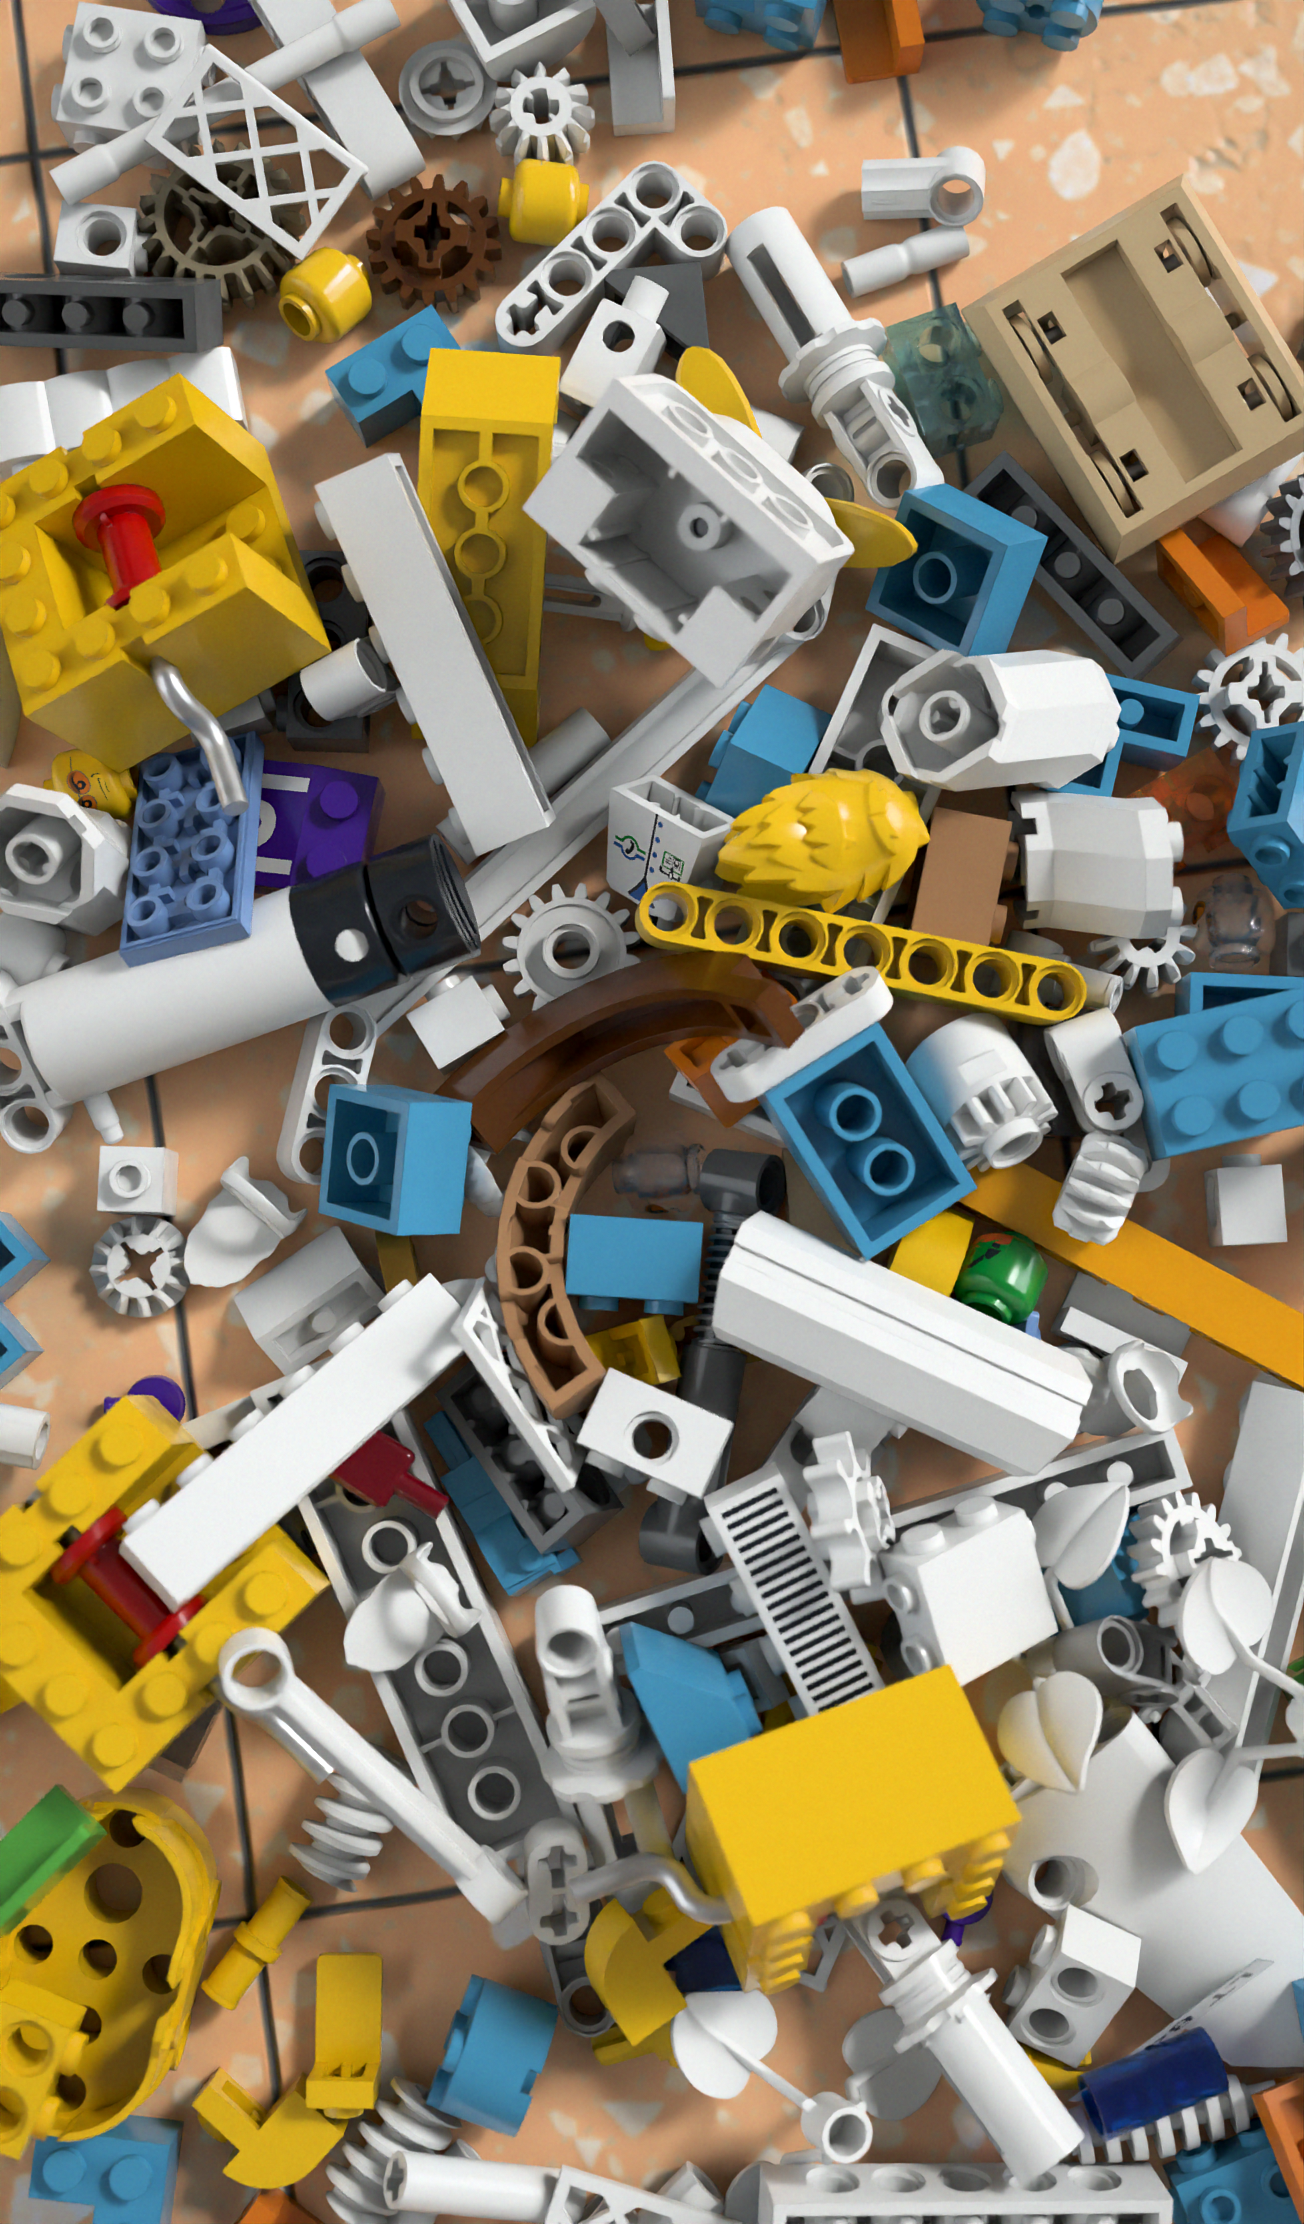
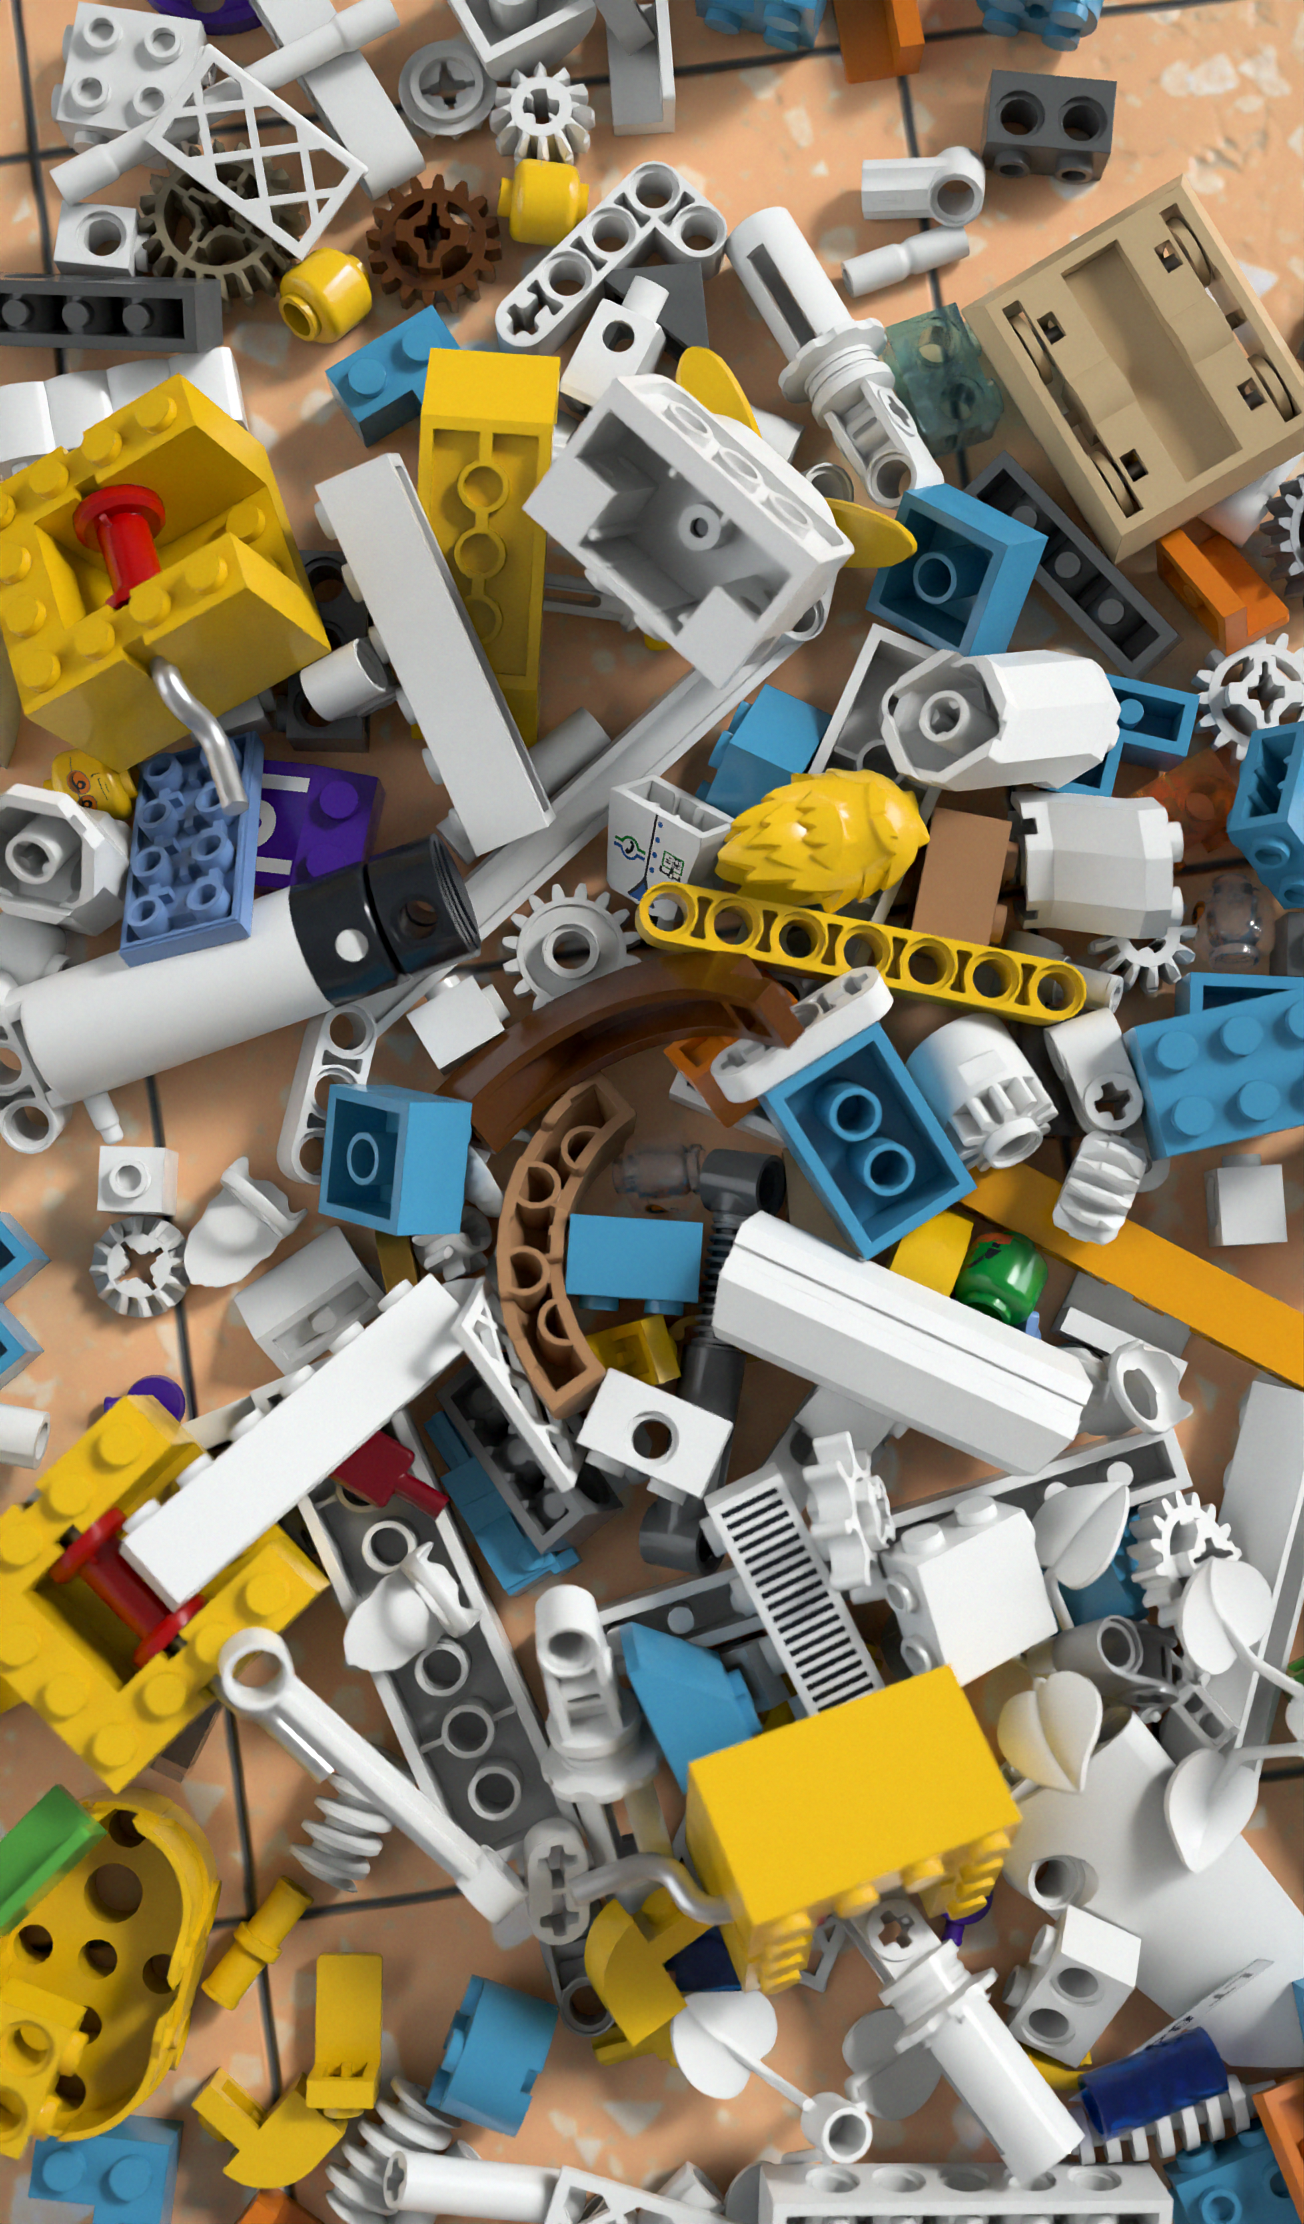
(456, 1253): none -> white gear
(1047, 108): none -> dark grey brick

